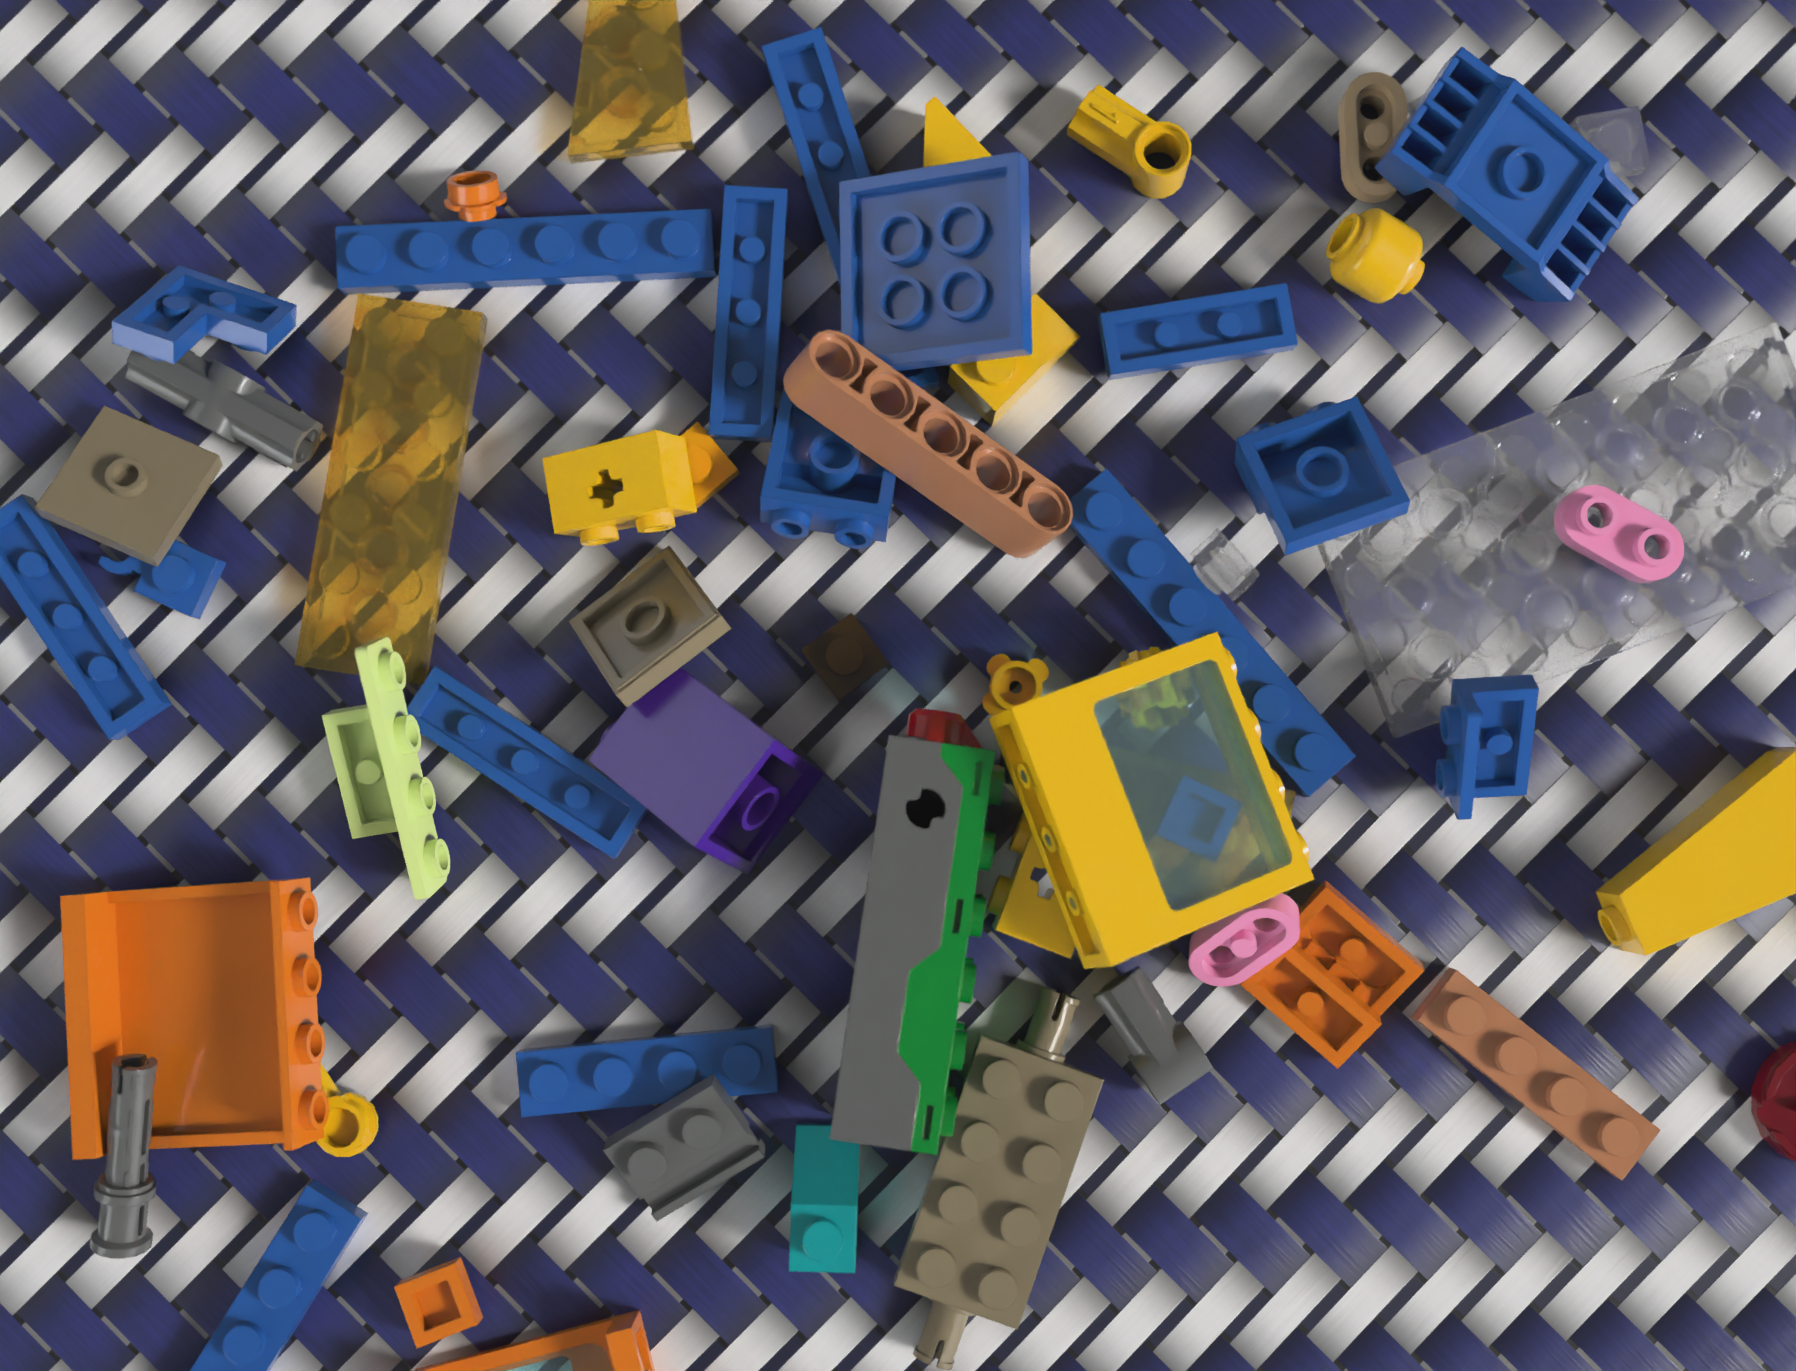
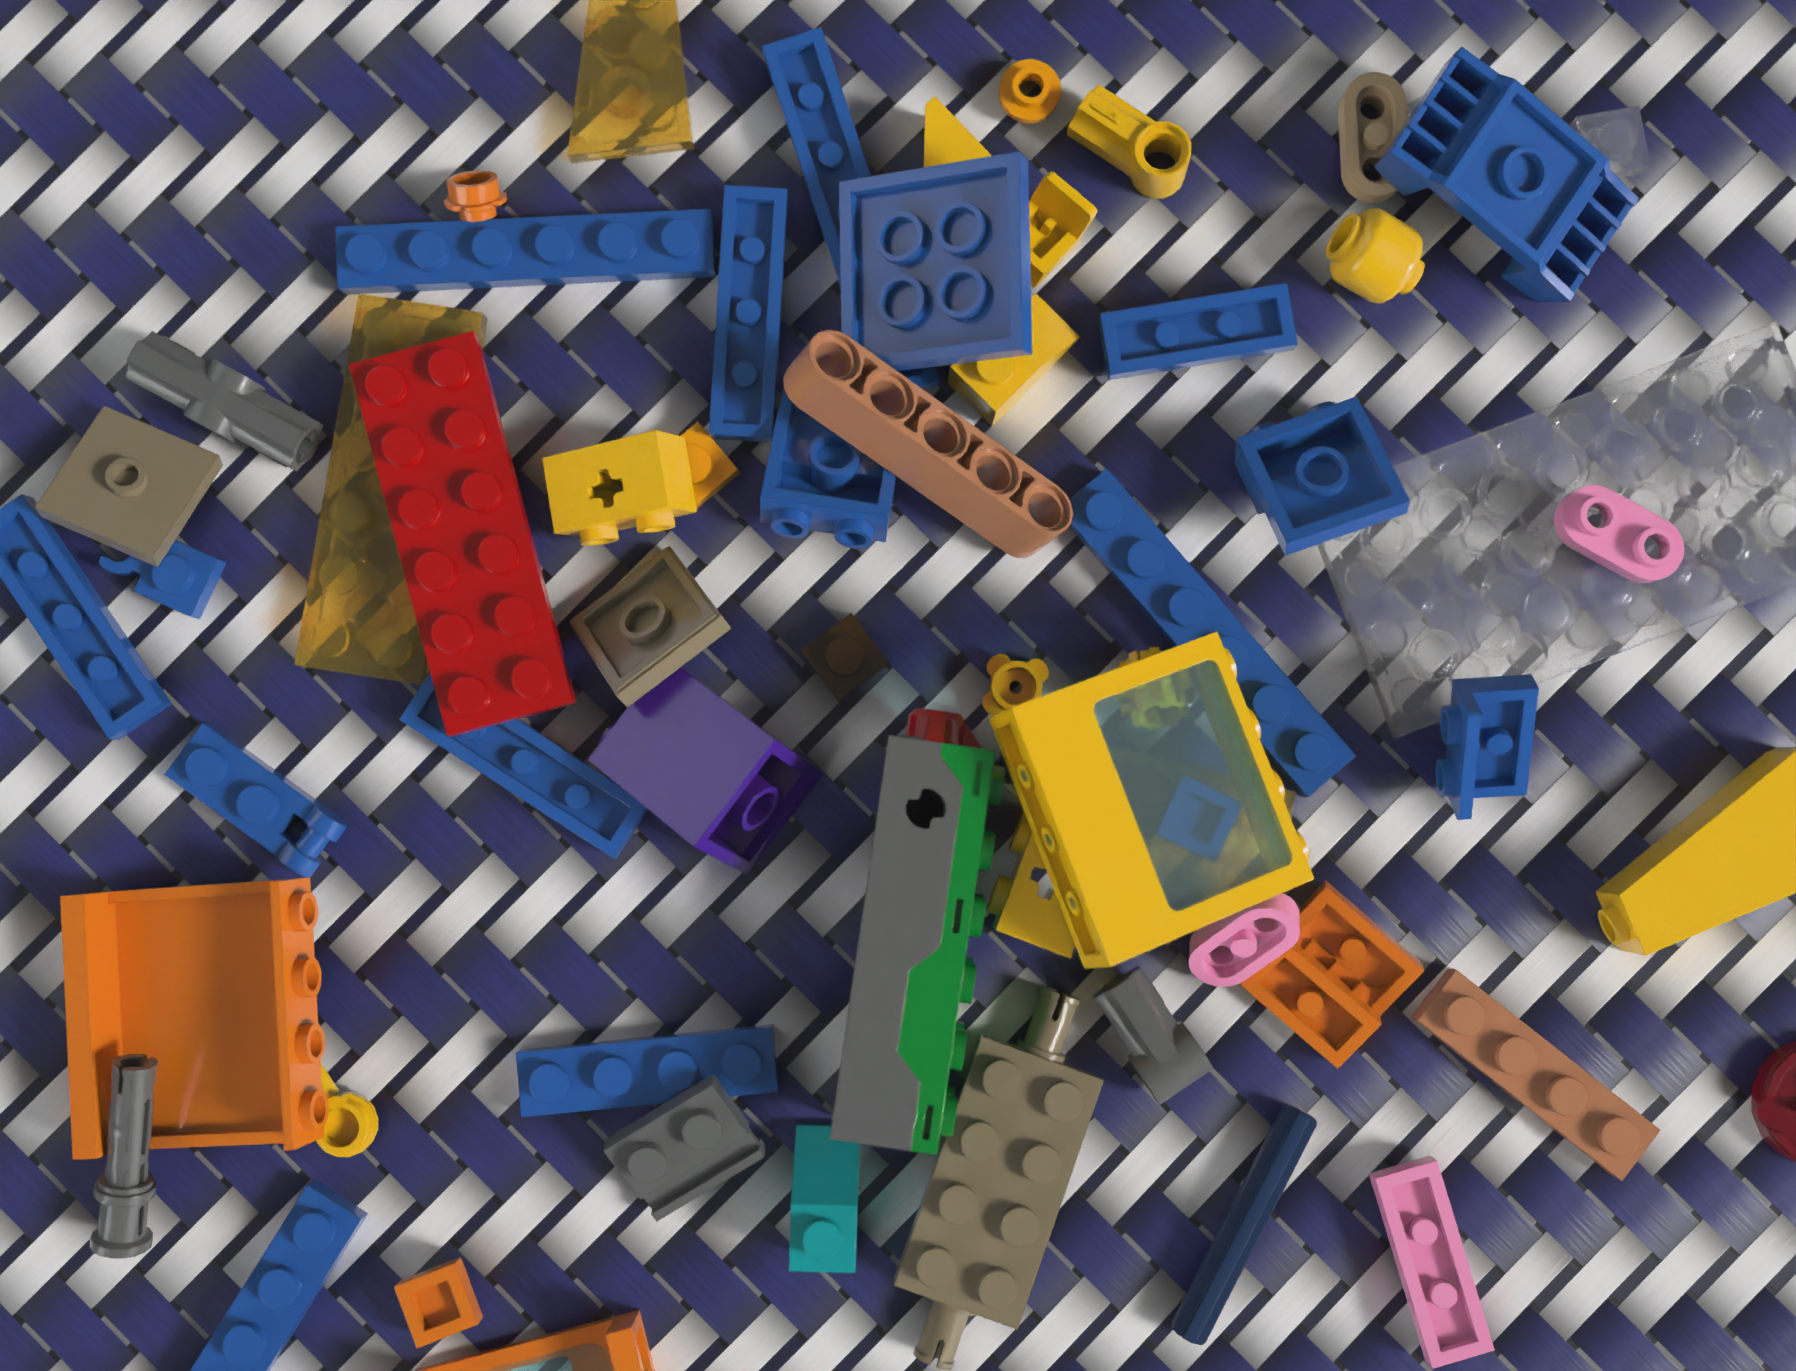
(193, 305): blue plate -> none
(255, 798): none -> blue plate
(381, 771): yellowish green bracket -> none
(462, 534): none -> red plate
(1026, 108): none -> light orange plate
(1057, 224): none -> yellow bracket
(1223, 566): clear plate -> none
(1243, 1224): none -> dark blue axle
(1431, 1262): none -> bright pink plate

